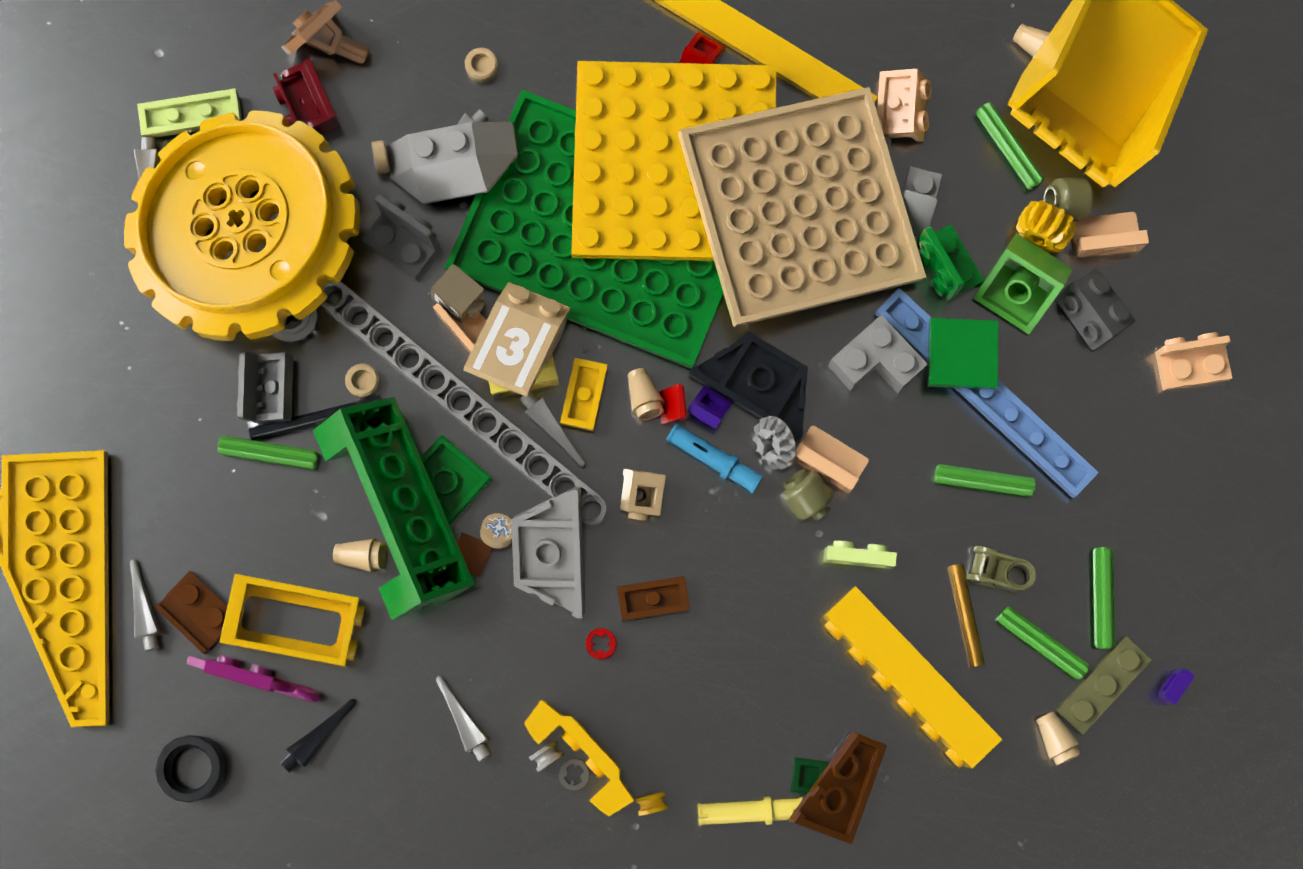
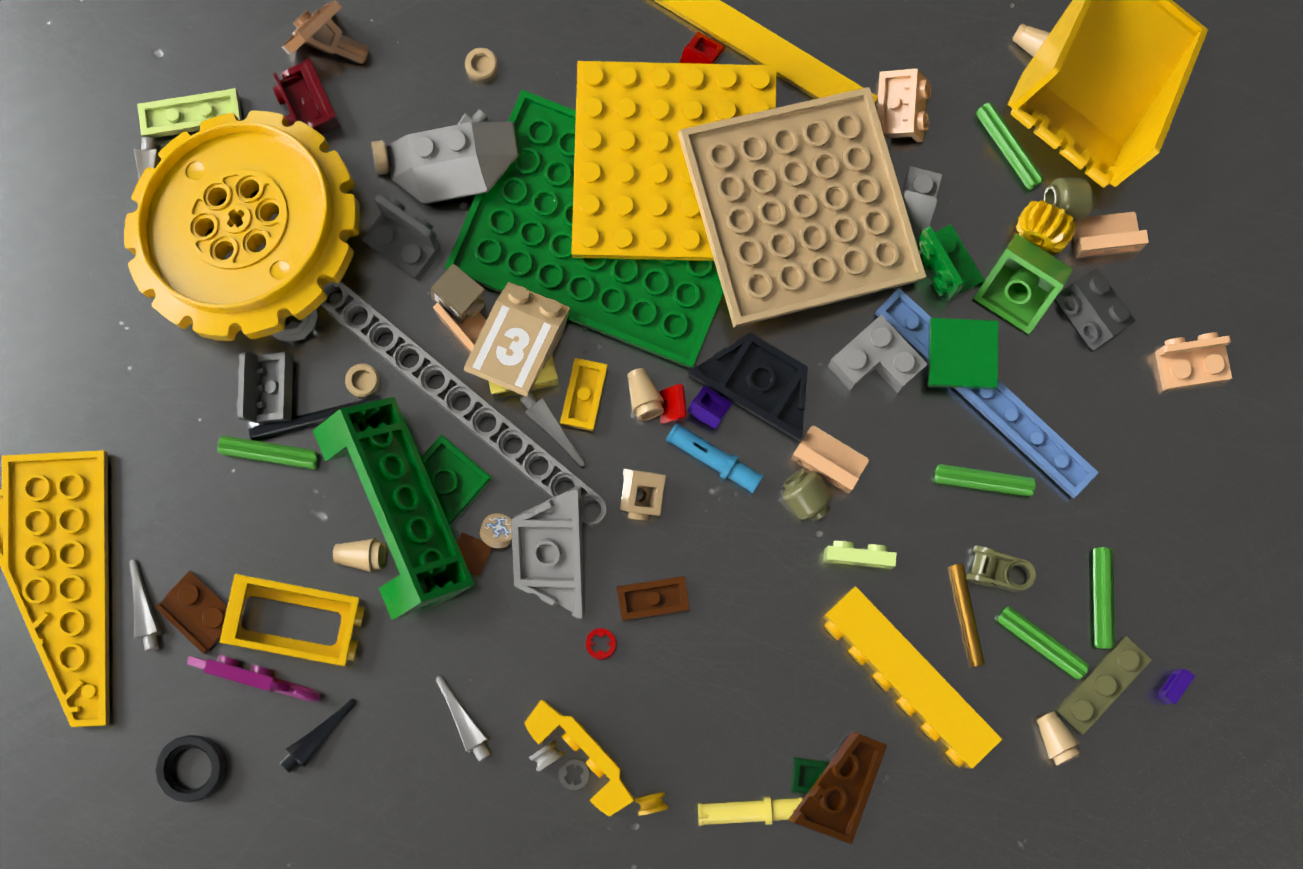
(783, 442): light grey gear -> none

